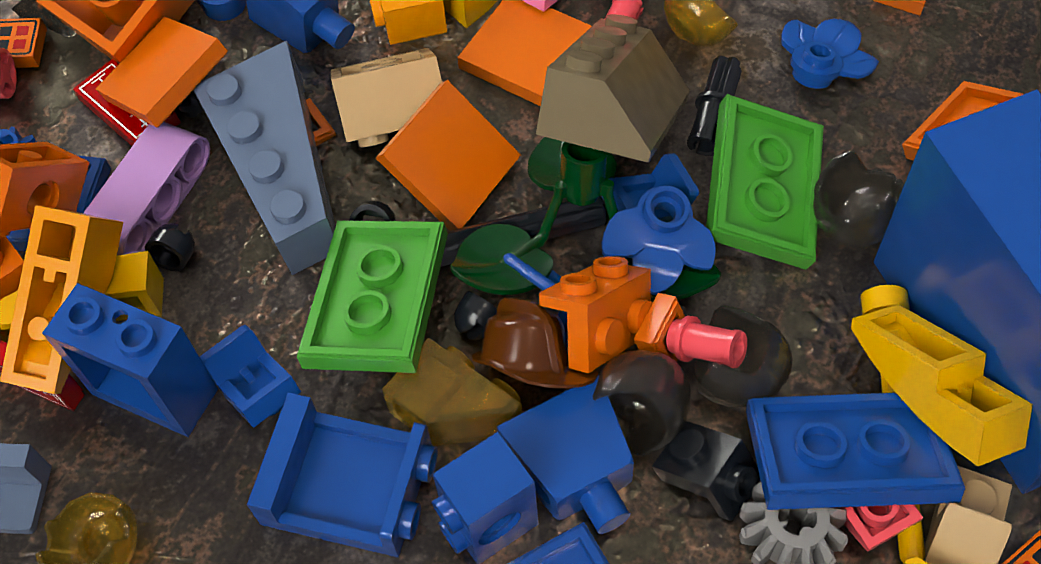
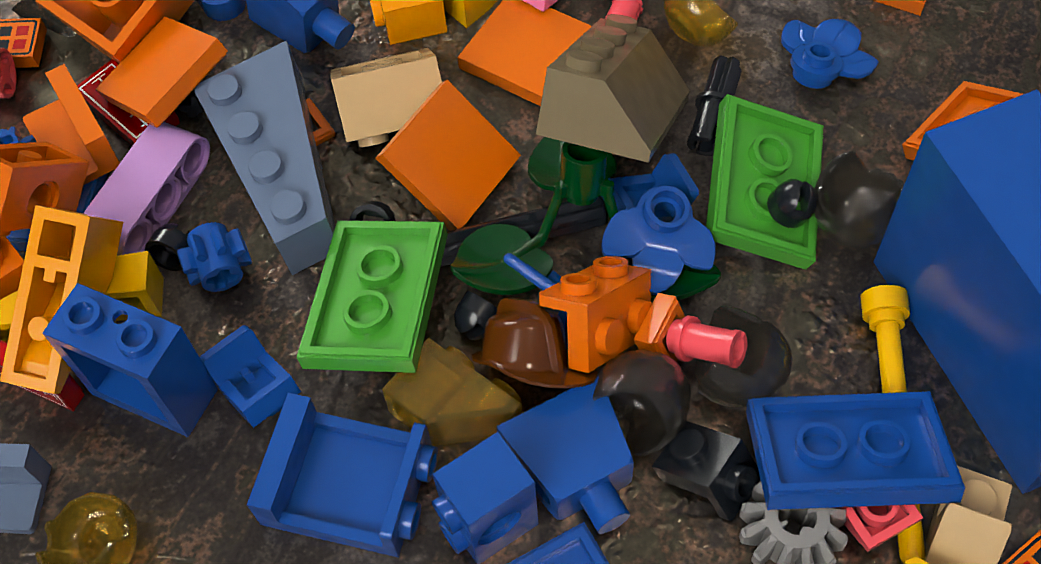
(72, 126): none -> orange panel
(214, 257): none -> blue gear
(784, 200): none -> black hinge
(944, 384): yellow slope -> none

